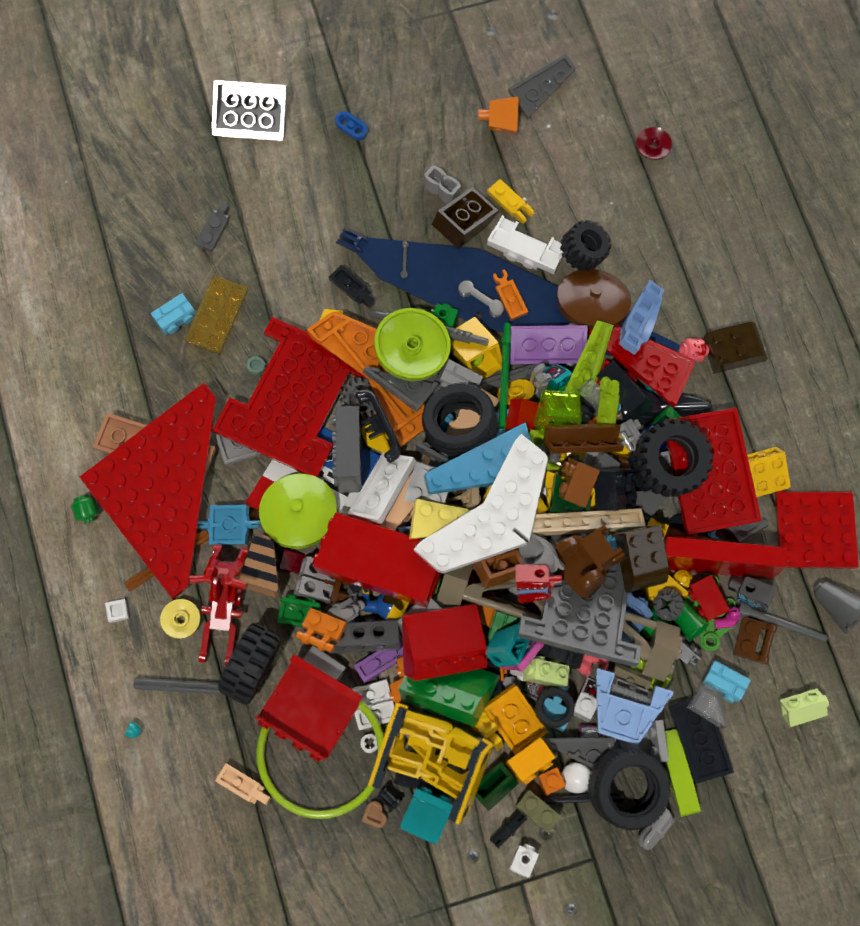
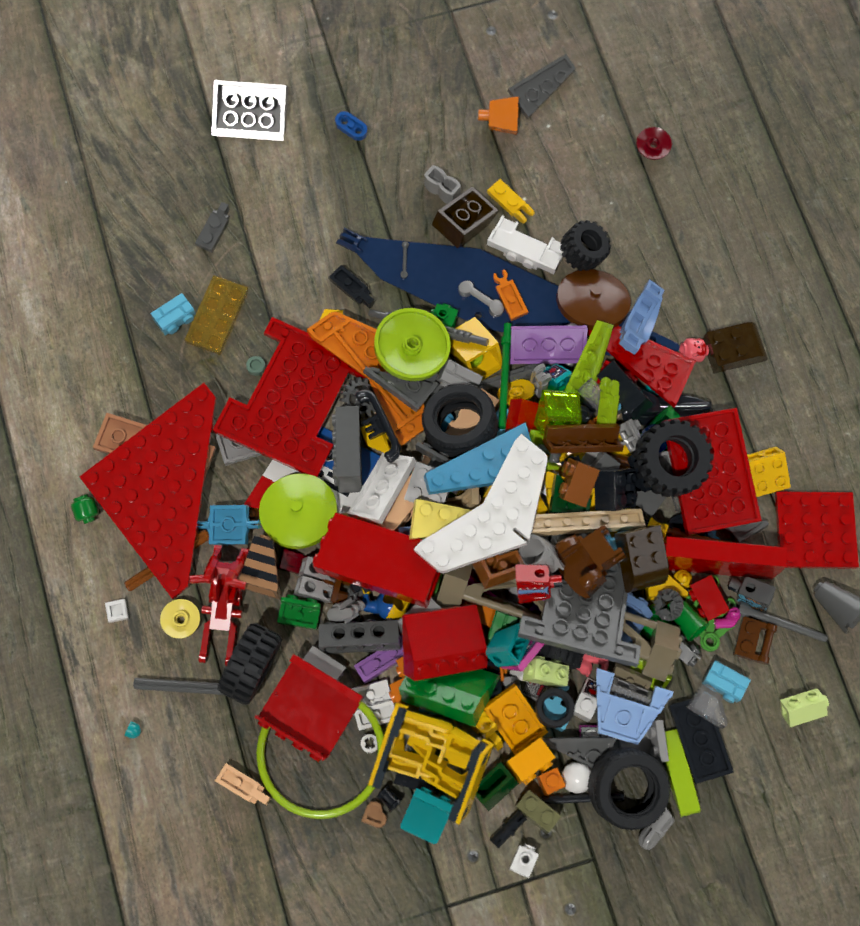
(323, 625): orange plate -> none

